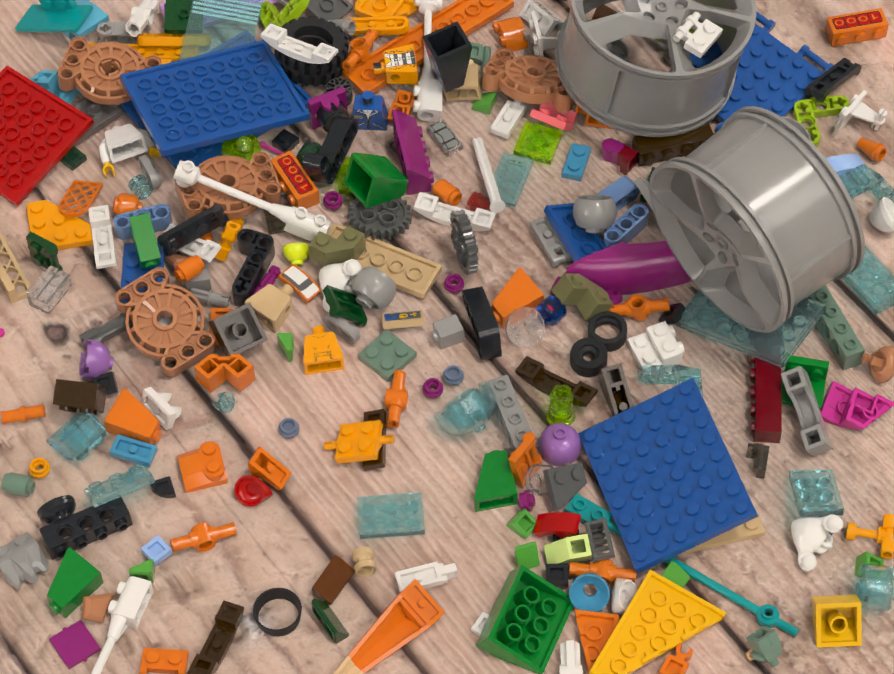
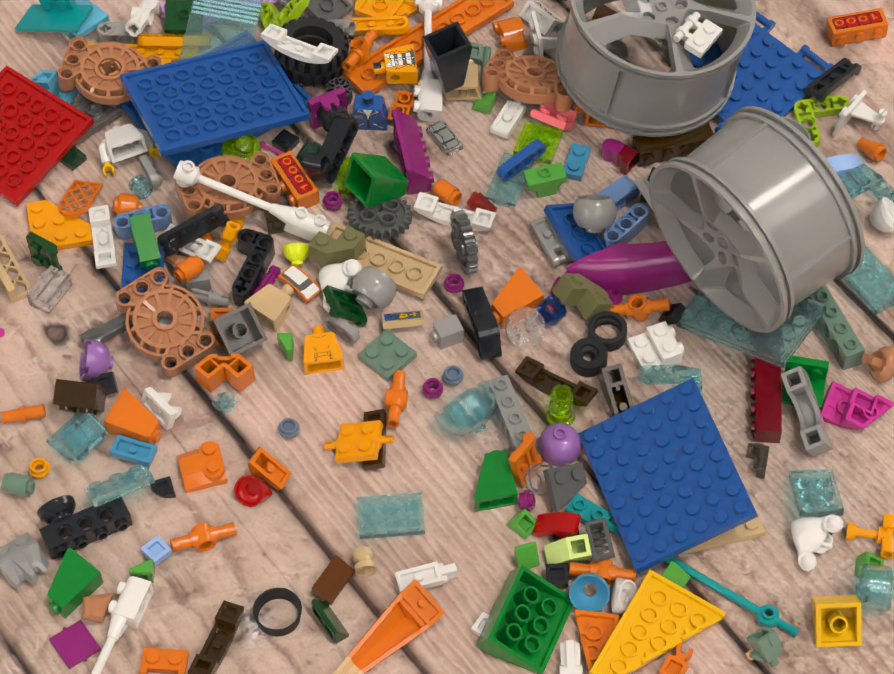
(497, 204): white axle -> none
(521, 160): none -> blue beam
(545, 179): none -> bright green brick

